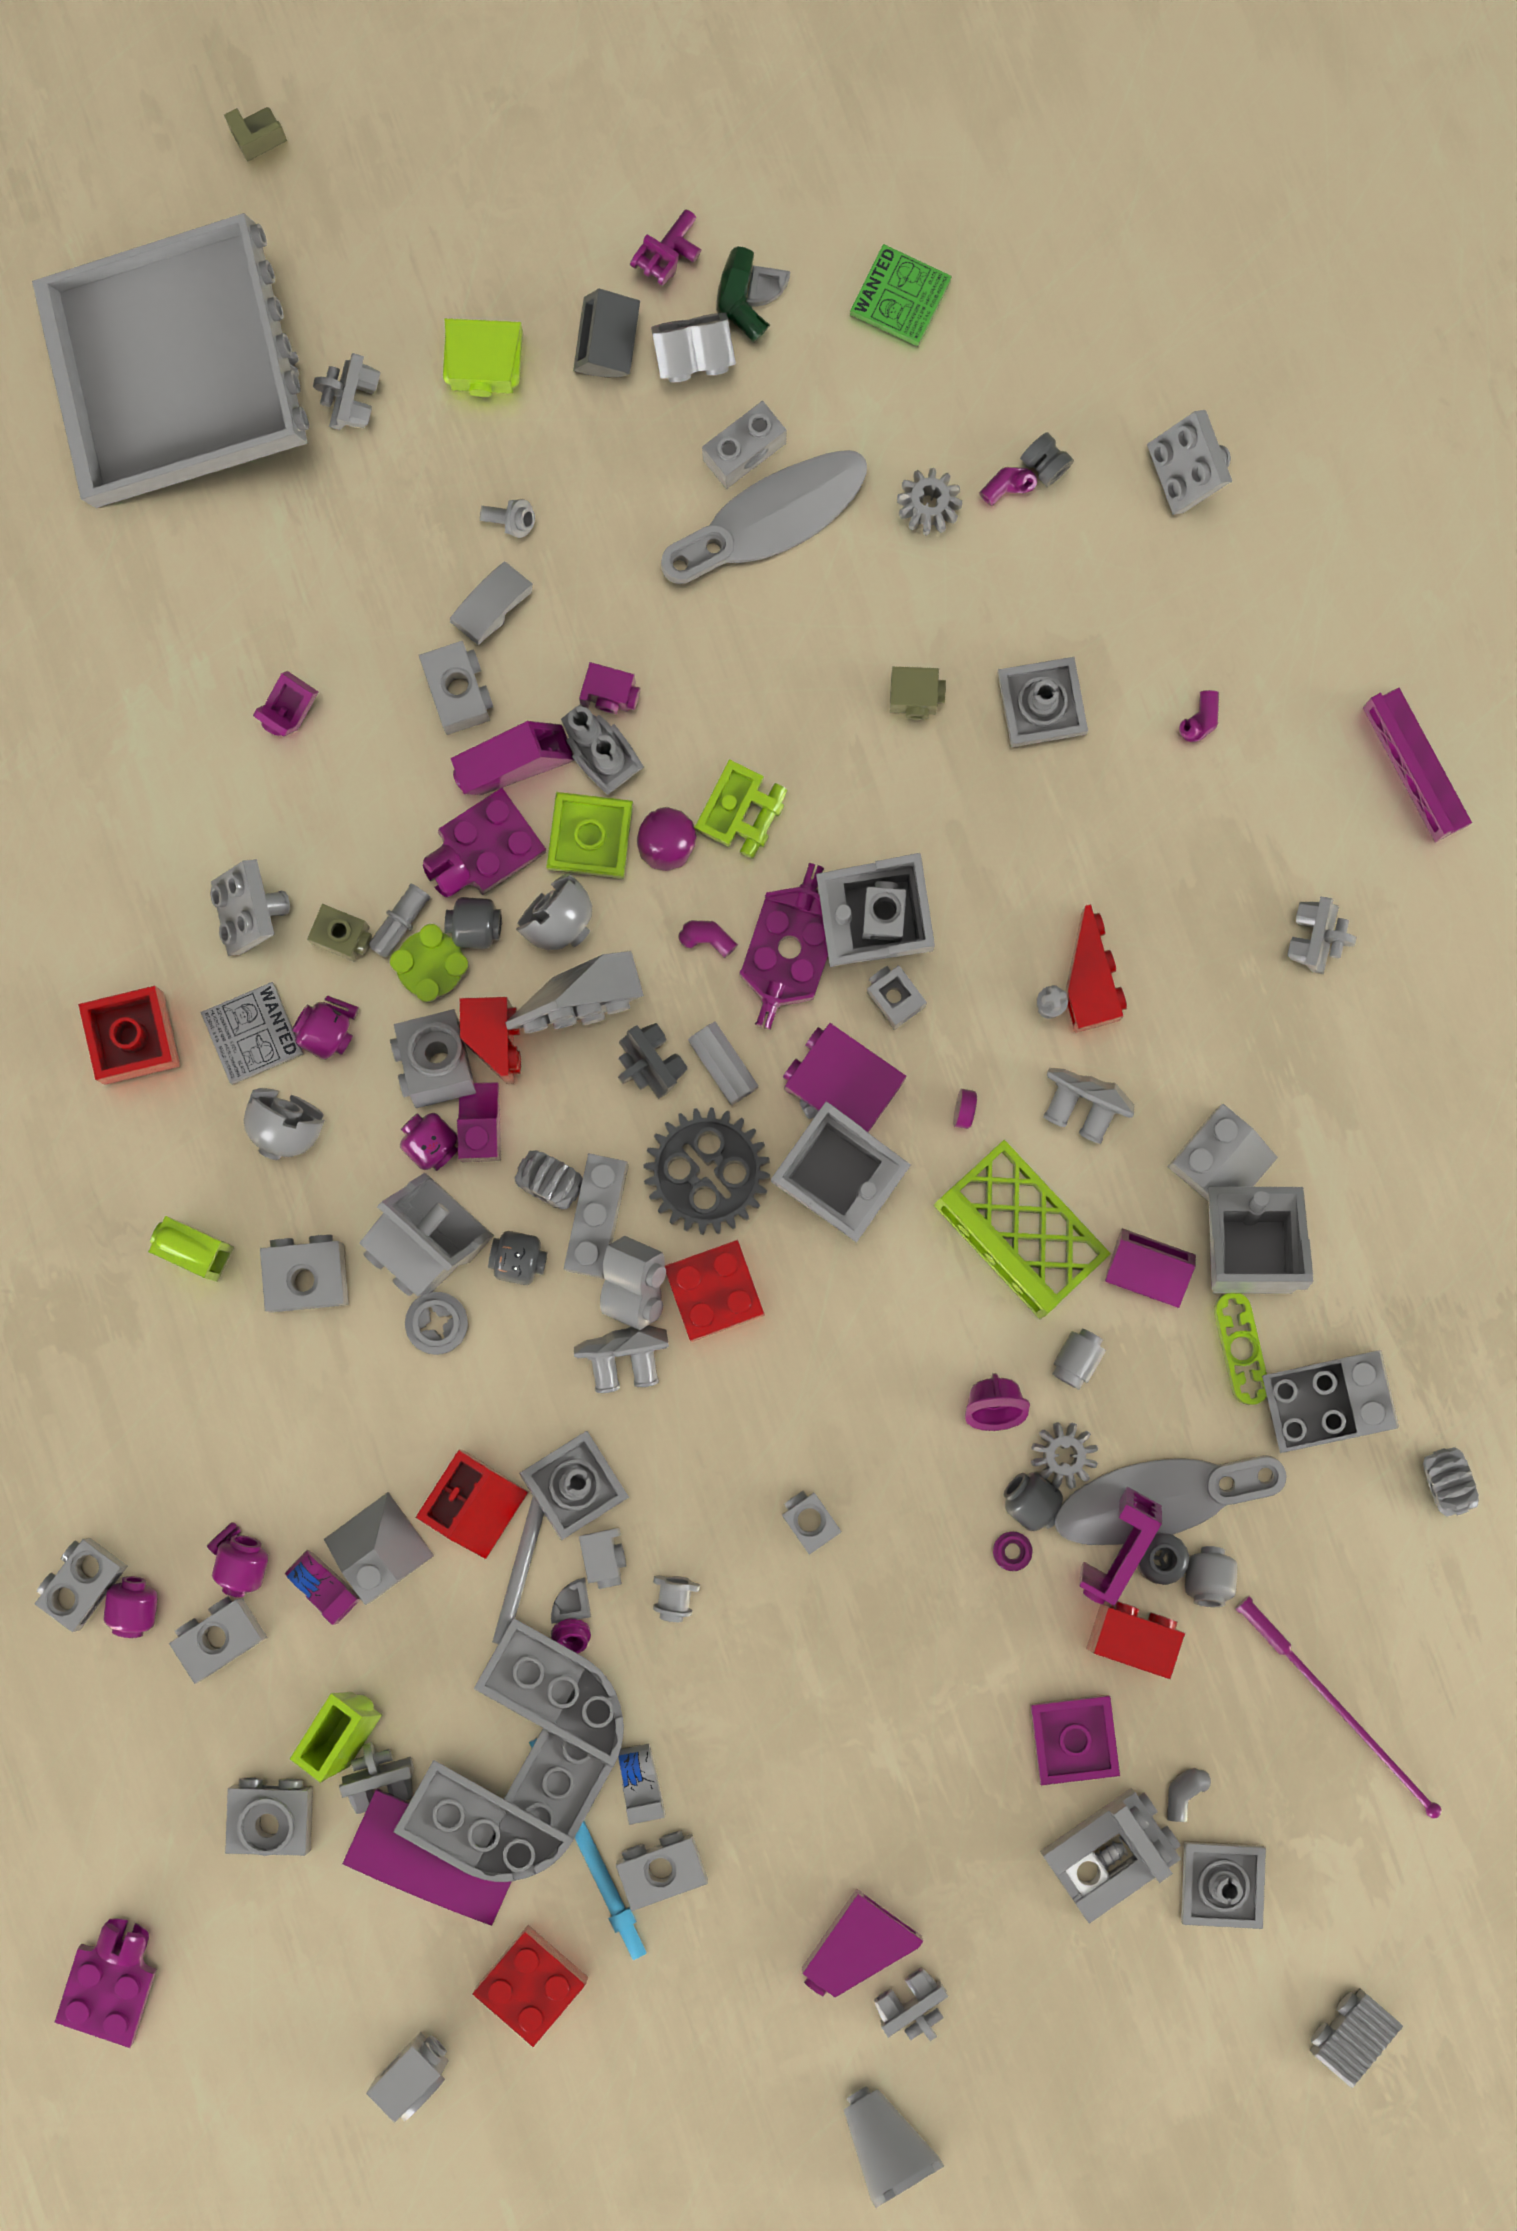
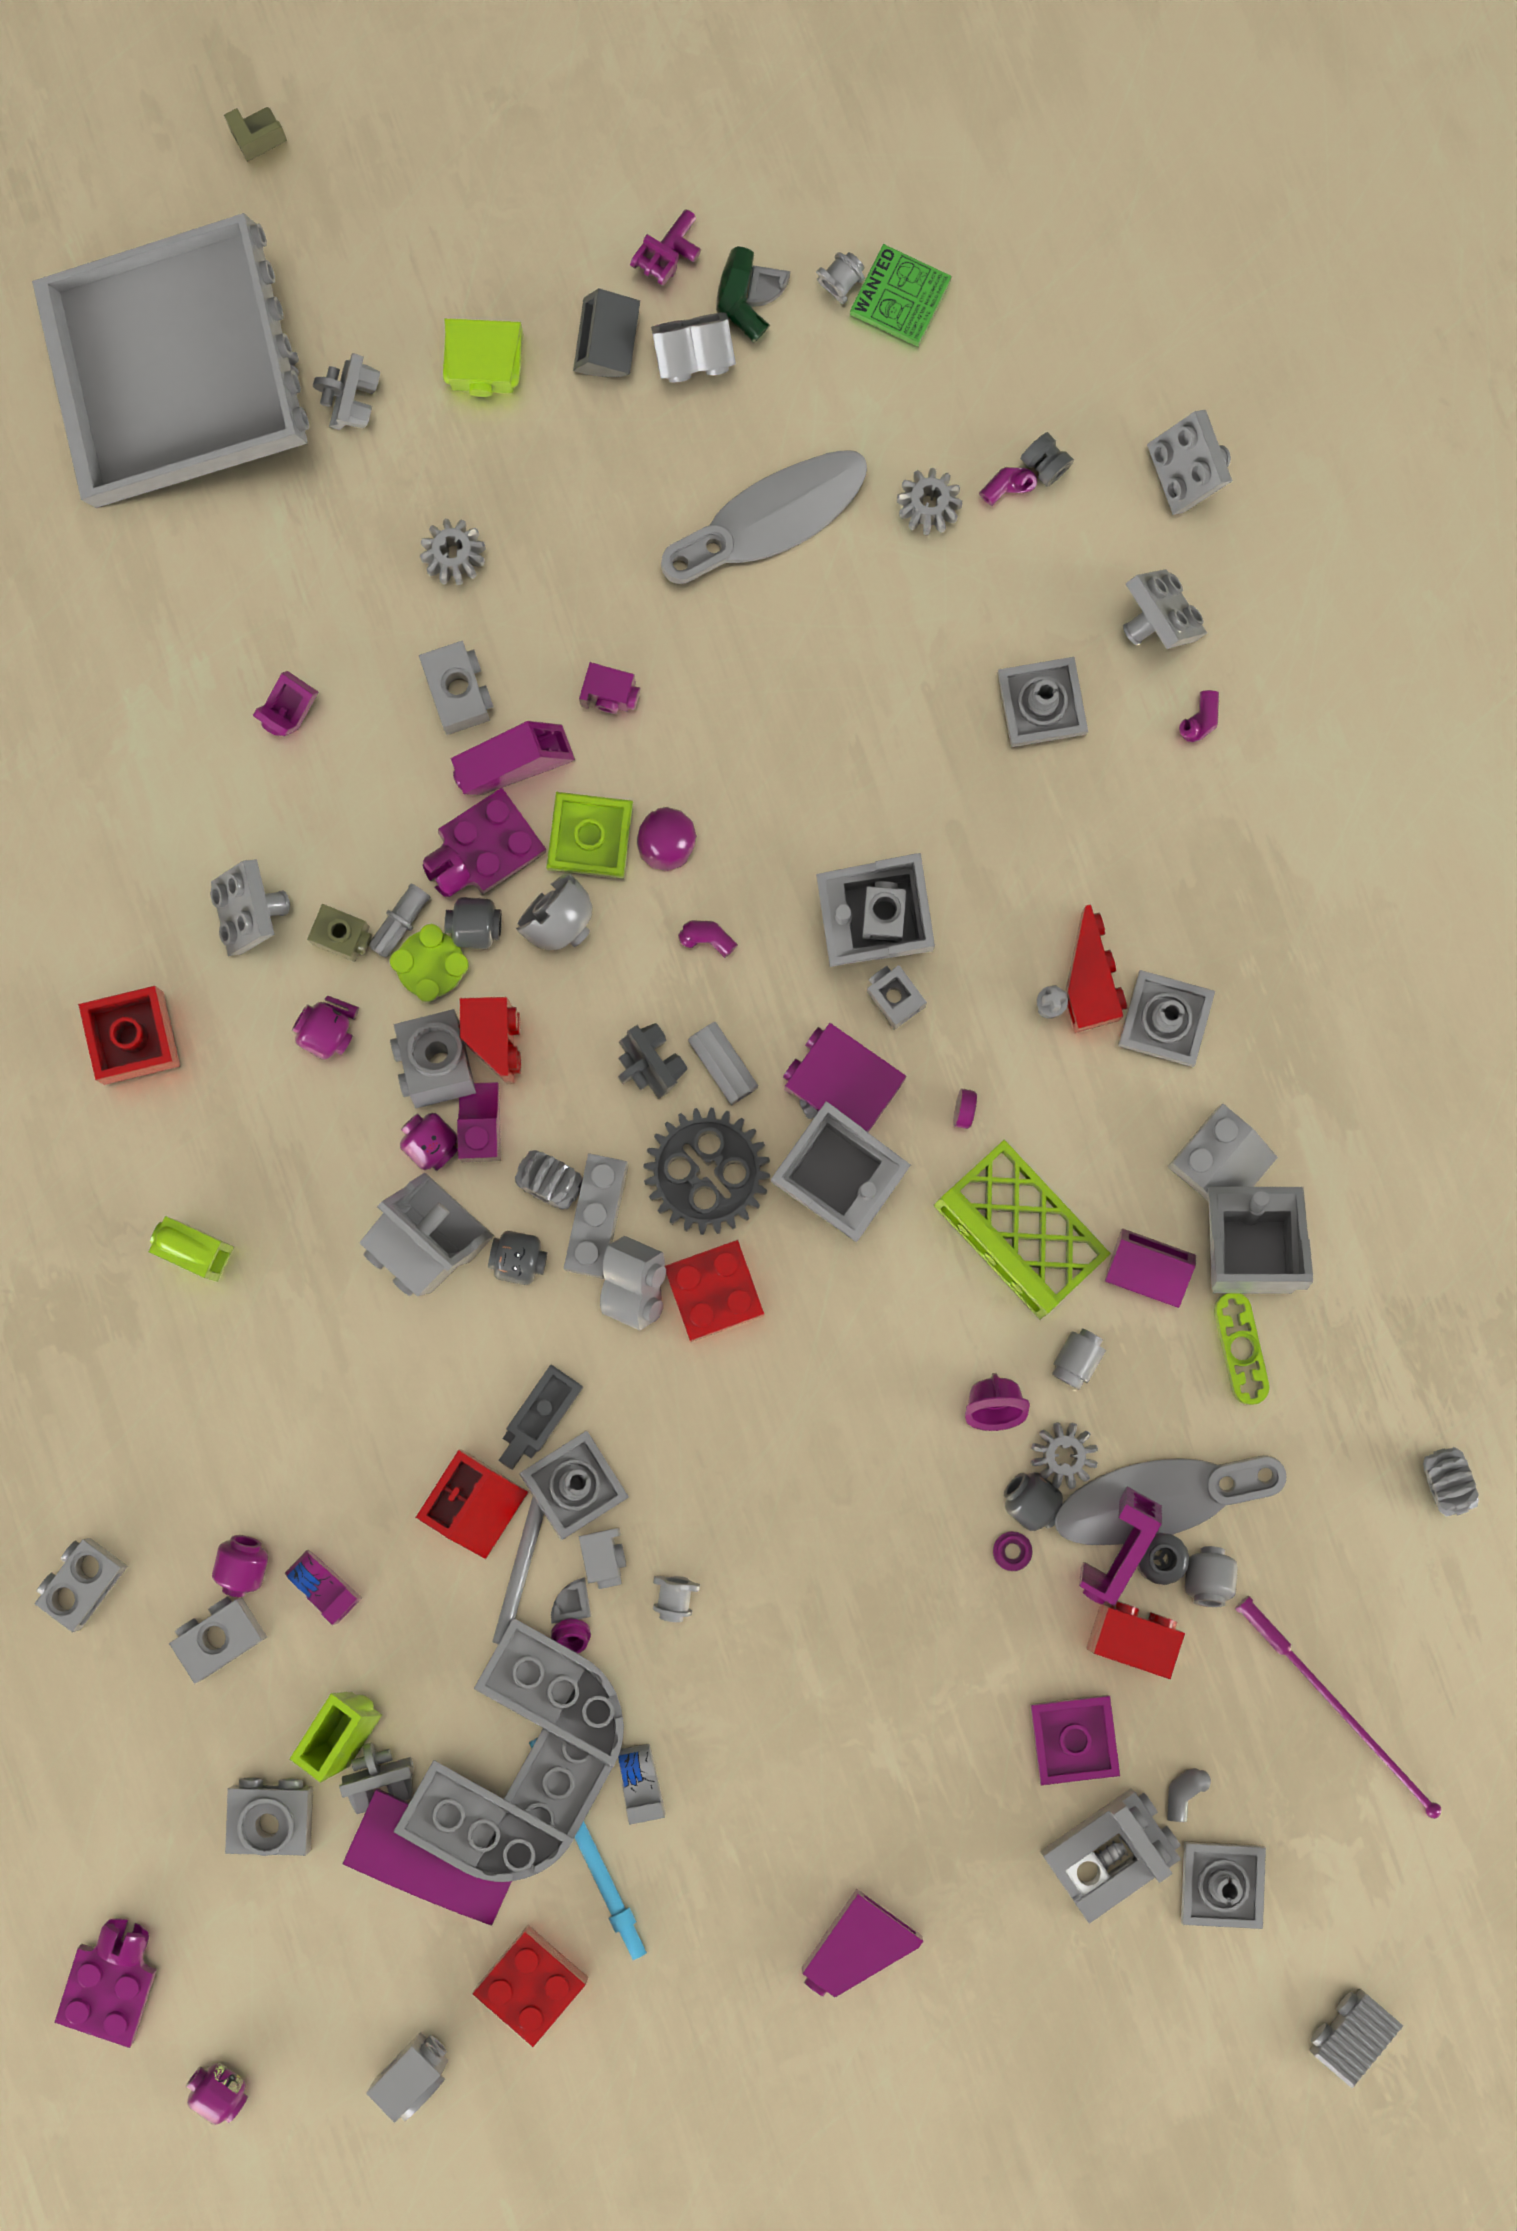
(130, 1607): magenta head -> none
(216, 2093): none -> magenta head
(224, 1535): magenta piece -> none
(251, 1033): light grey tile -> none
(281, 1125): light grey cylinder -> none
(285, 1261): light grey brick -> none
(377, 1548): light grey slope -> none
(419, 1315): light grey gear -> none
(438, 551): none -> light grey gear
(490, 601): light grey slope -> none
(518, 517): light grey plate -> none
(539, 1415): none -> dark grey hinge
(582, 993): light grey slope -> none
(600, 749): light grey connector -> none
(623, 1342): light grey connector -> none
(643, 1887): light grey brick -> none
(729, 804): lime plate -> none
(744, 444): light grey brick -> none
(771, 976): magenta plate -> none
(810, 1539): light grey brick -> none
(841, 275): none -> light grey brick
(887, 2146): light grey cone -> none
(916, 691): olive brick -> none
(927, 1995): light grey hips -> none
(1106, 1096): light grey connector -> none
(1163, 611): none -> light grey plate
(1166, 1018): none -> light grey plate
(1322, 917): light grey hips -> none
(1330, 1401): light grey slope -> none
(1416, 764): magenta fence -> none

